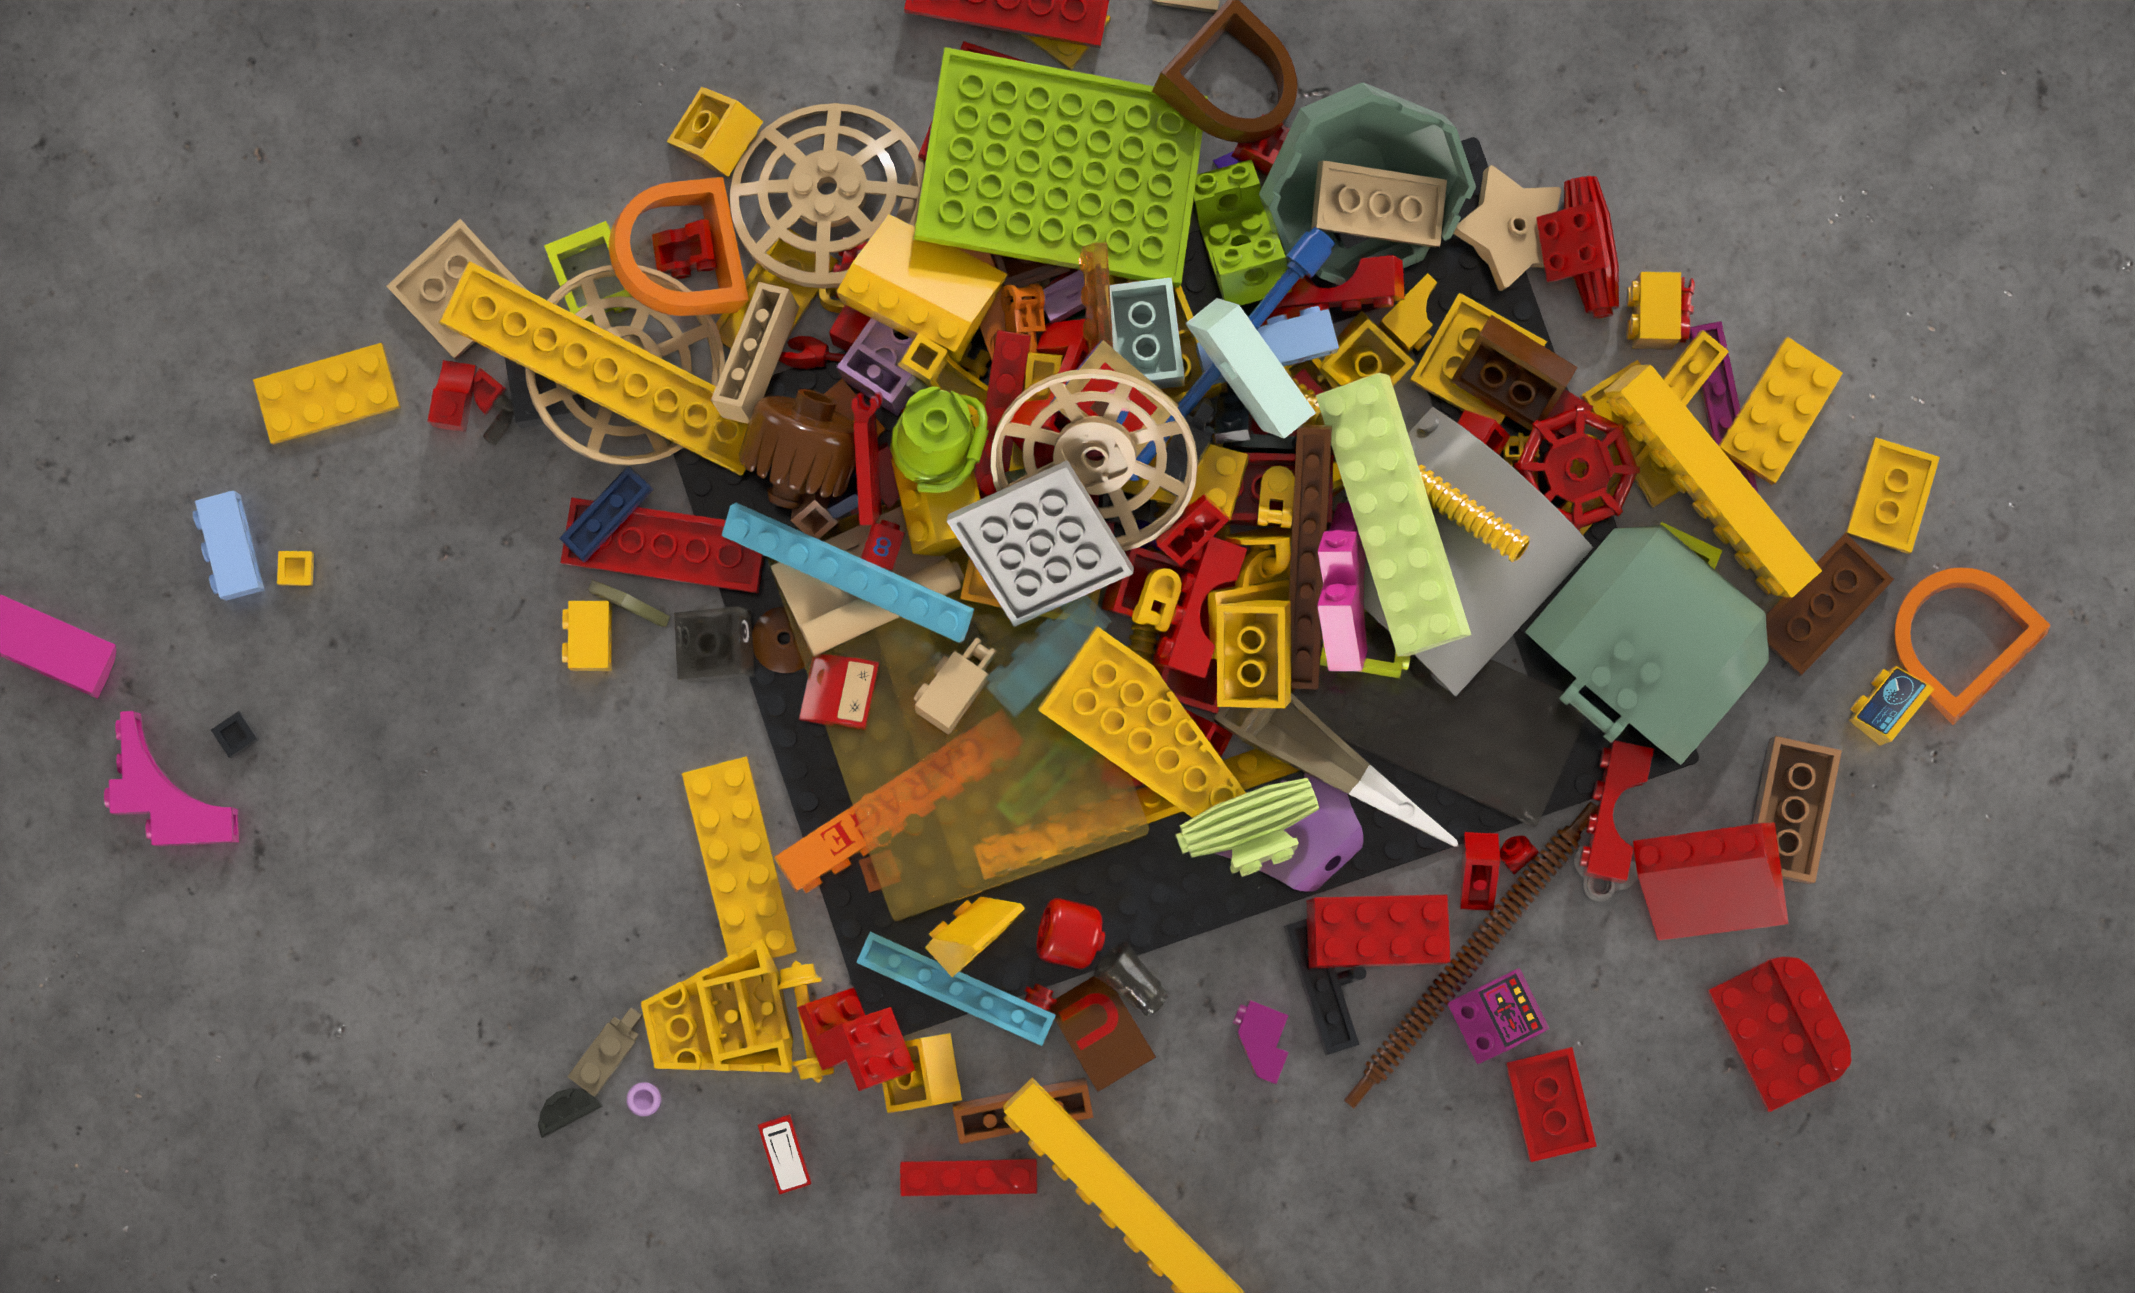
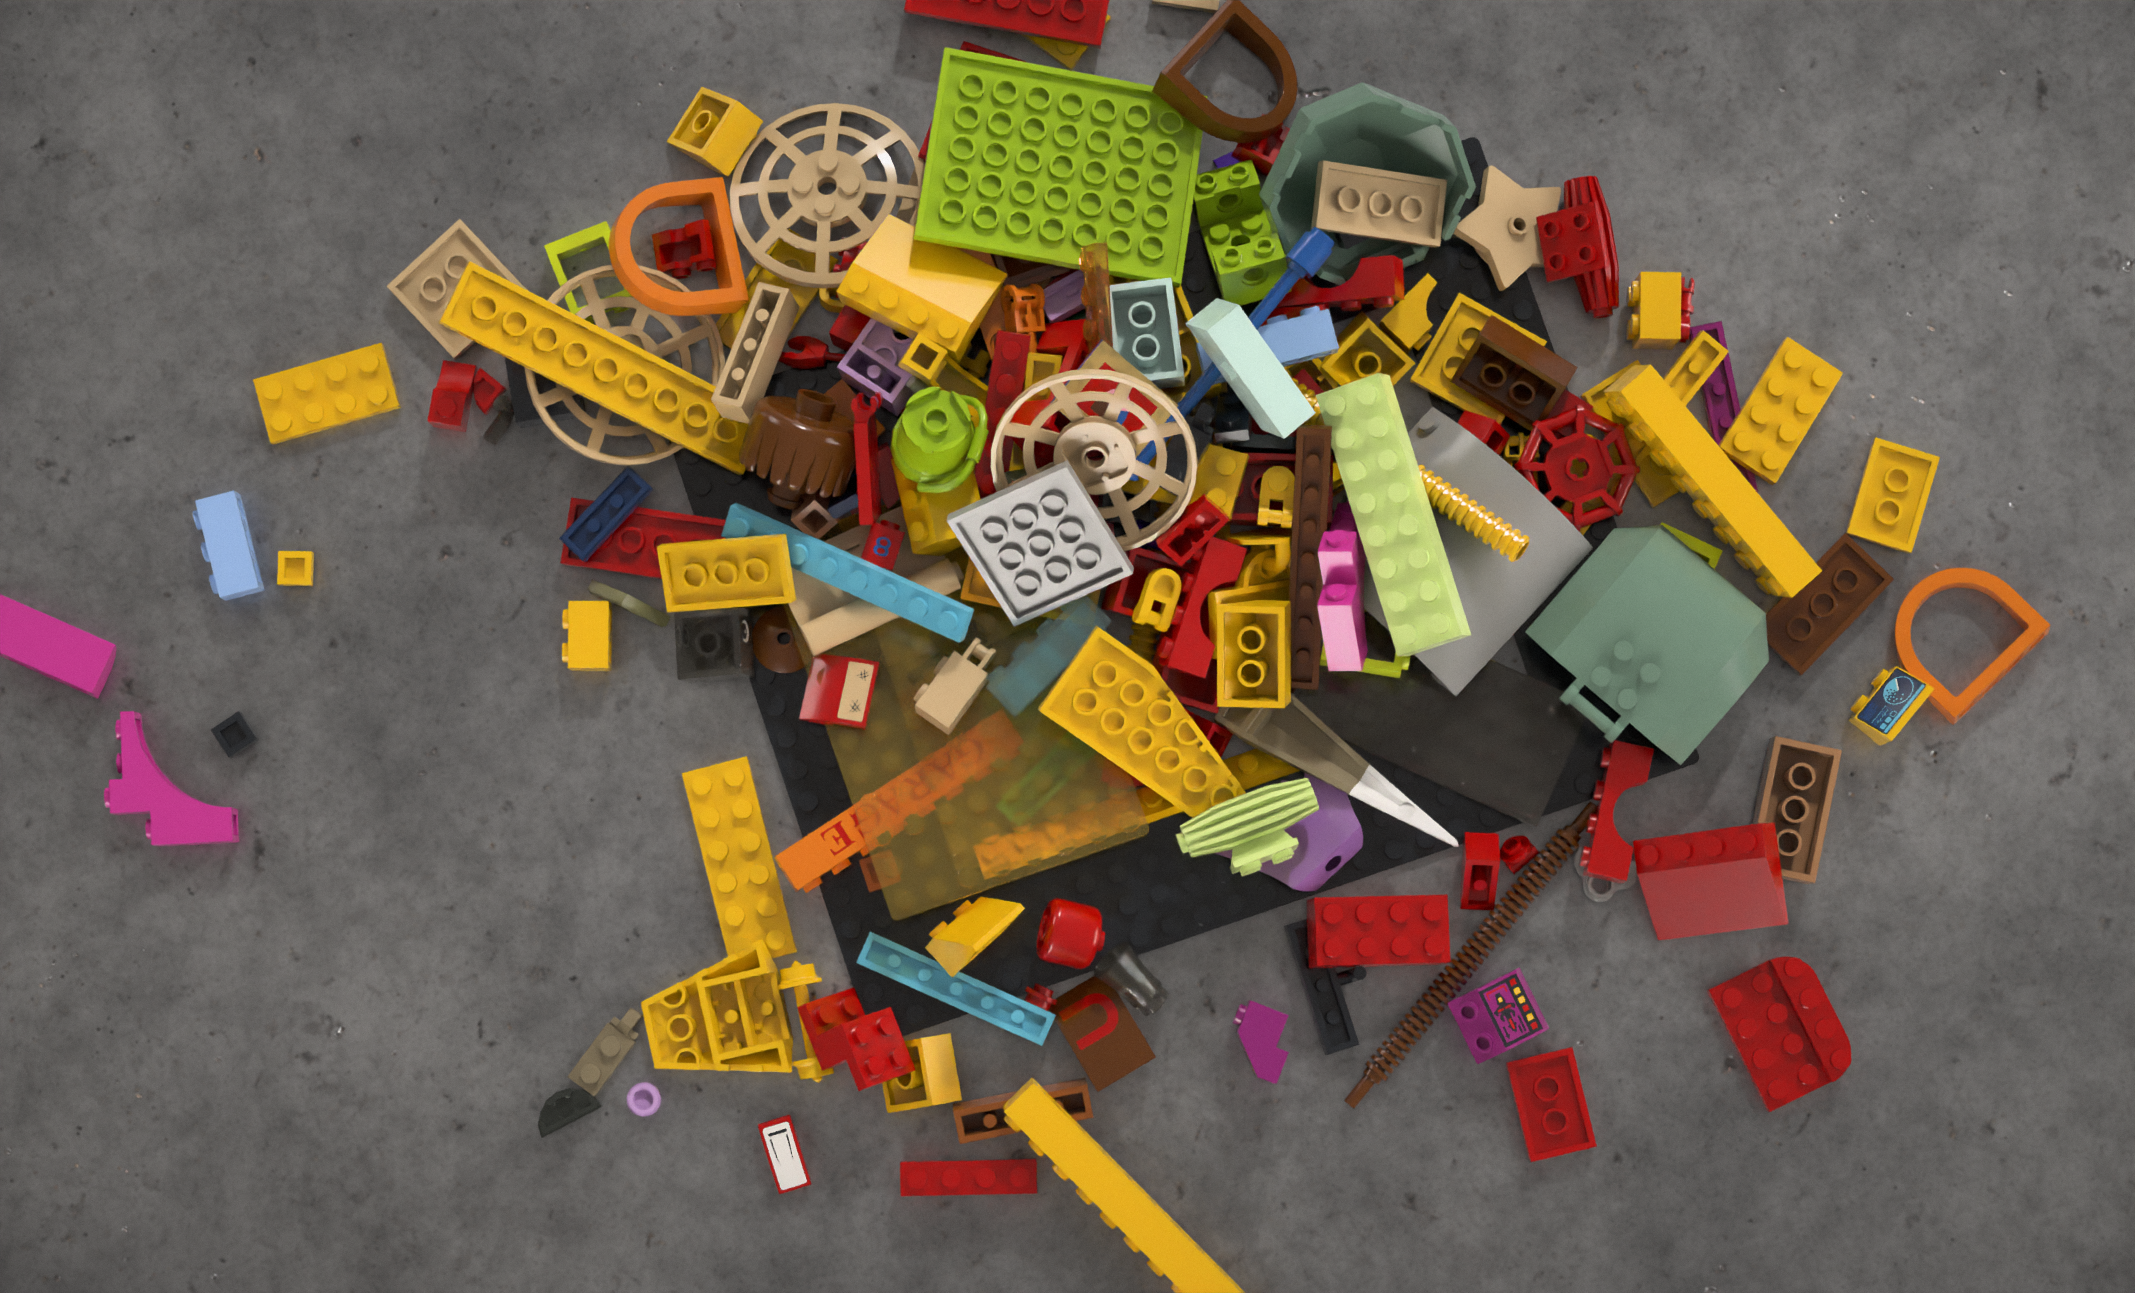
(726, 573): none -> yellow plate

